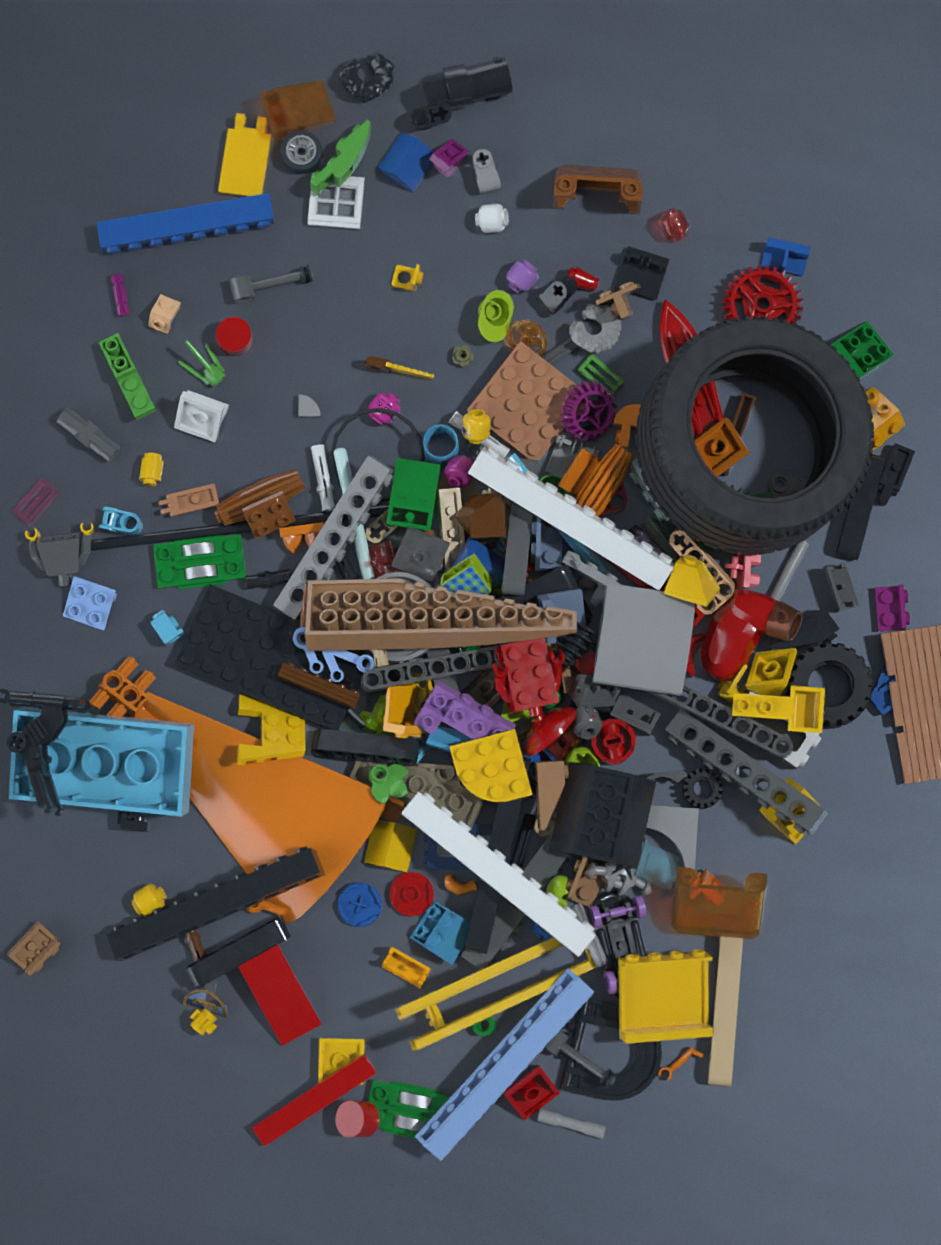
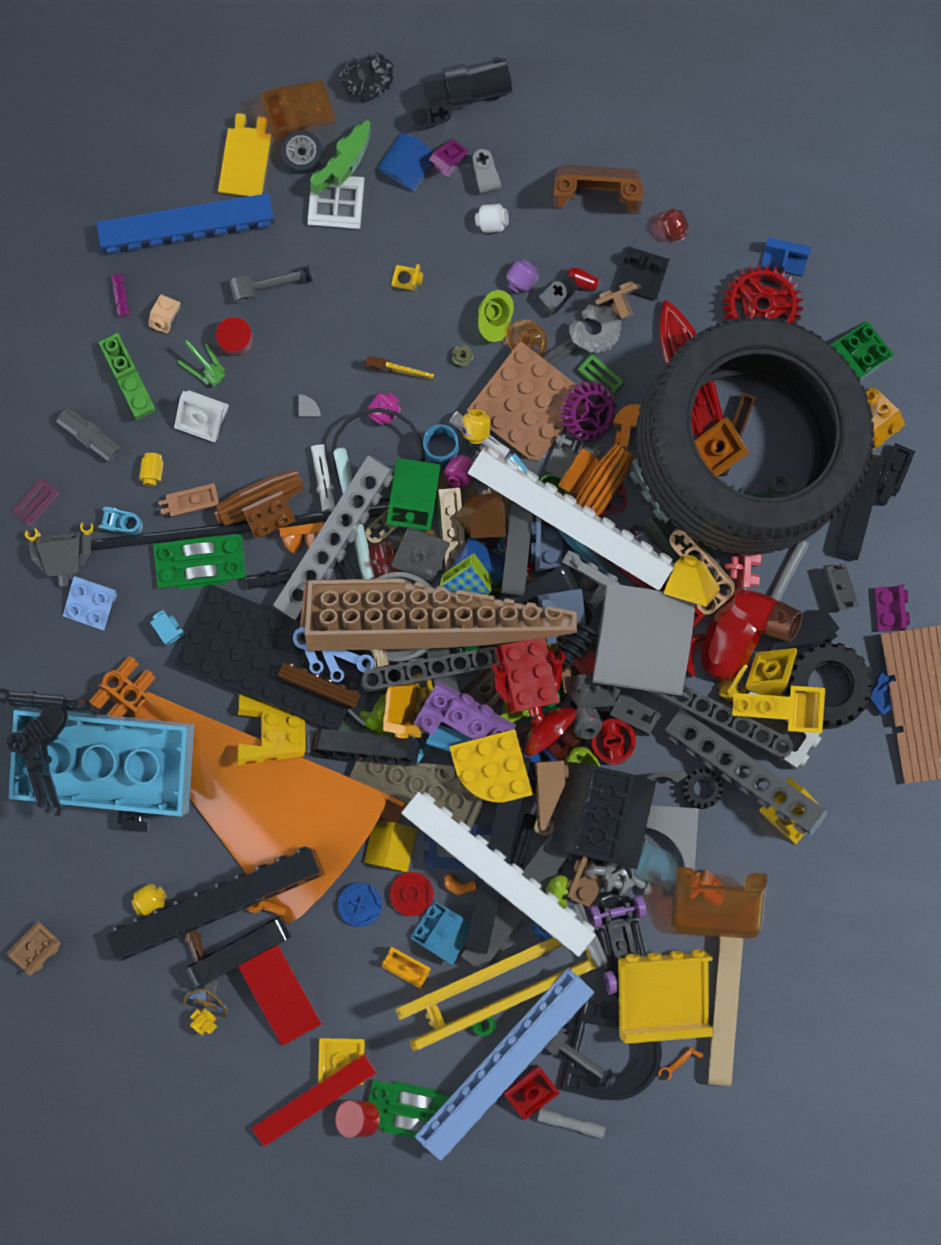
(390, 785): bright green plate -> none

